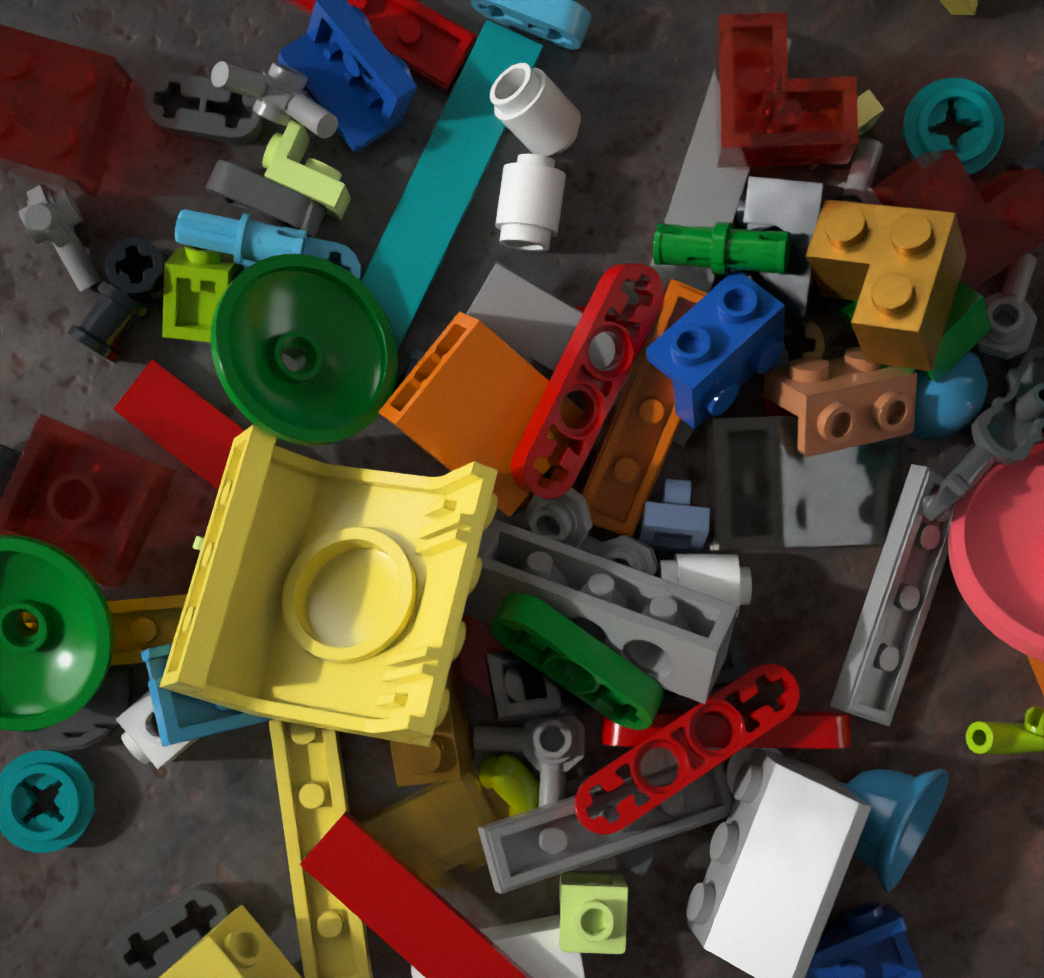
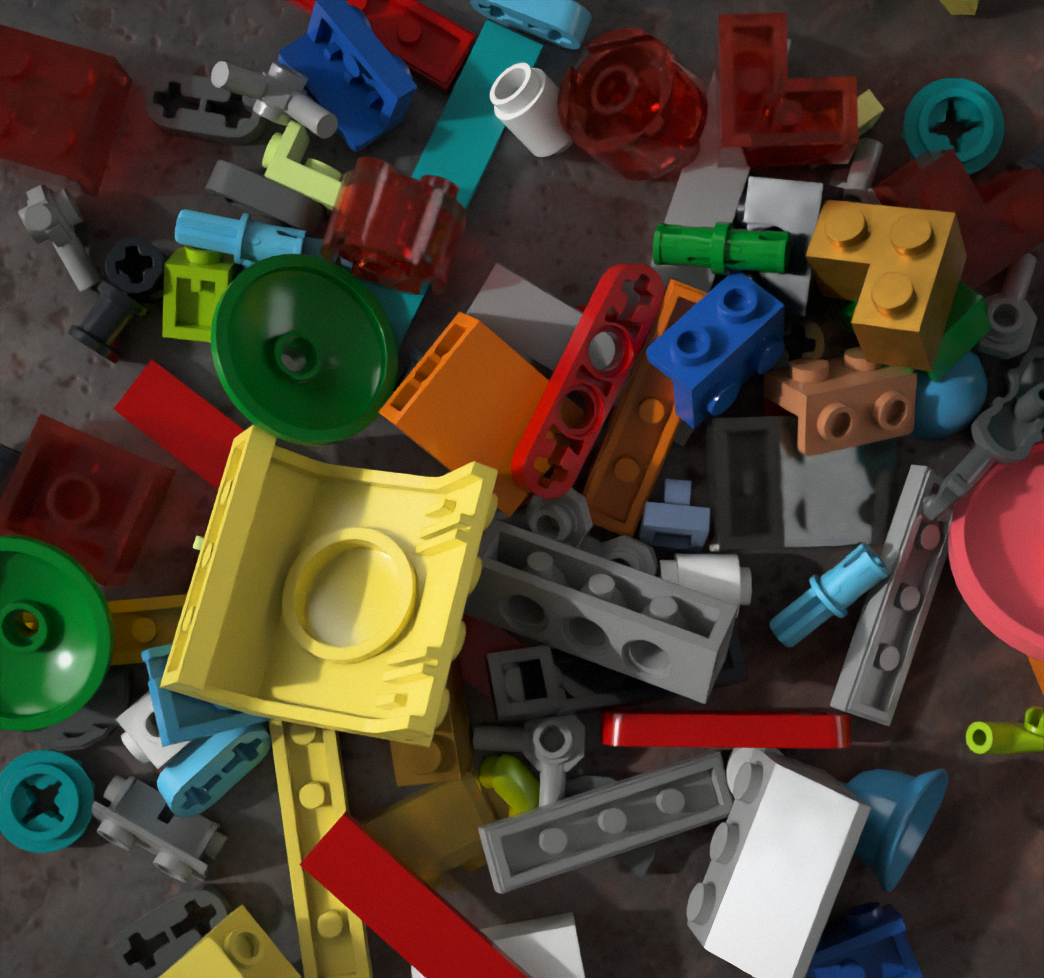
(135, 820): none -> light grey hinge
(211, 768): none -> medium azure beam
(395, 227): none -> clear red brick
(530, 203): white brick -> none
(577, 661): green beam -> none
(593, 912): yellowish green bracket -> none
(634, 105): none -> clear red brick
(690, 754): red beam -> none
(829, 595): none -> medium azure axle

